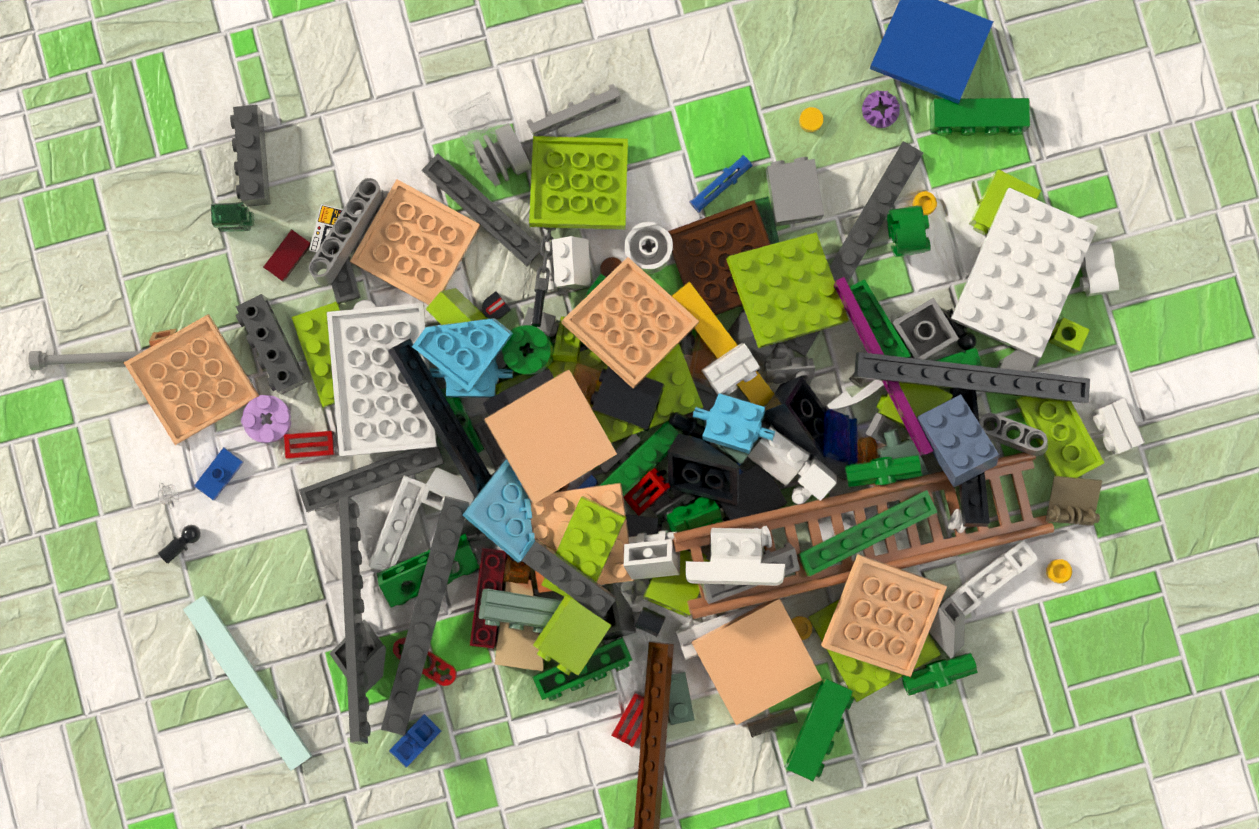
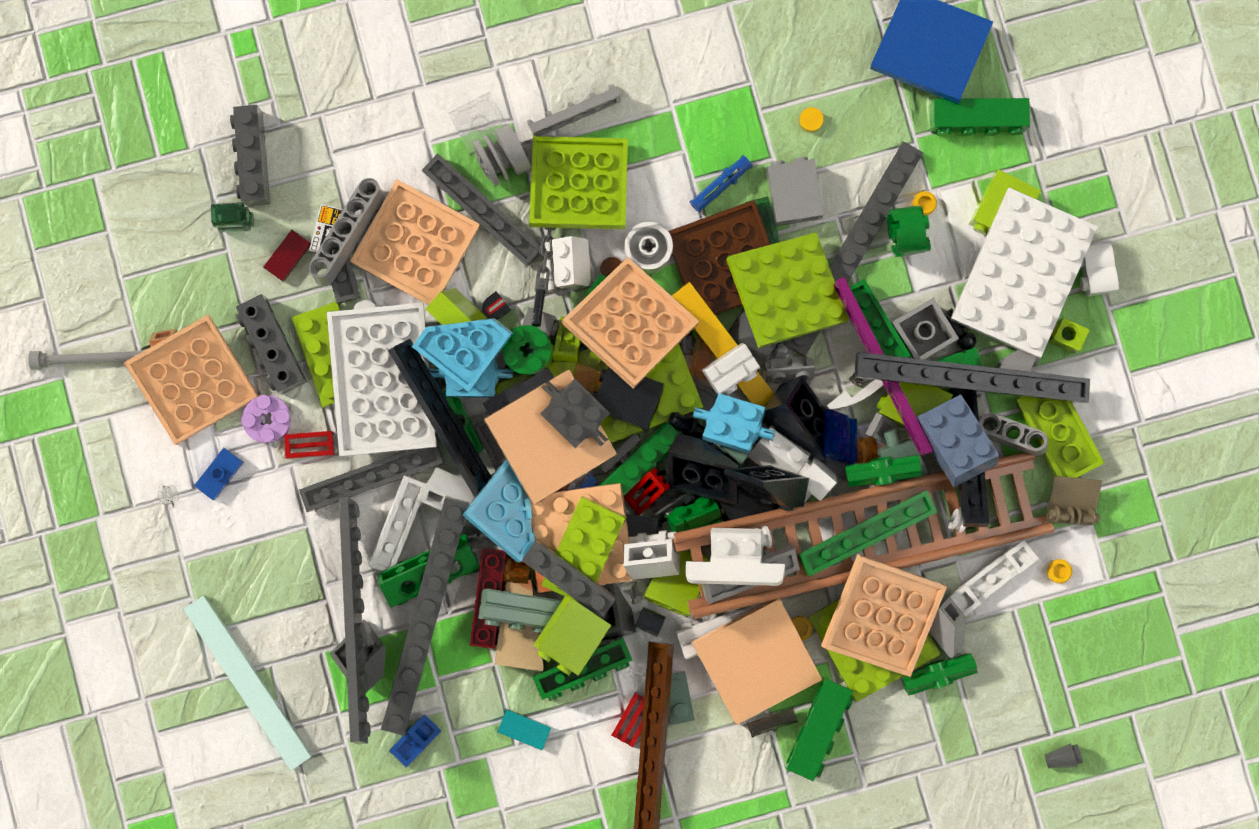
(189, 534): black pin -> none
(436, 677): red beam -> none
(524, 729): none -> teal tile
(574, 413): none -> dark grey plate
(771, 485): none -> black slope
(875, 117): medium lavender gear -> none
(1064, 757): none -> dark grey cone
(1118, 427): white brick -> none

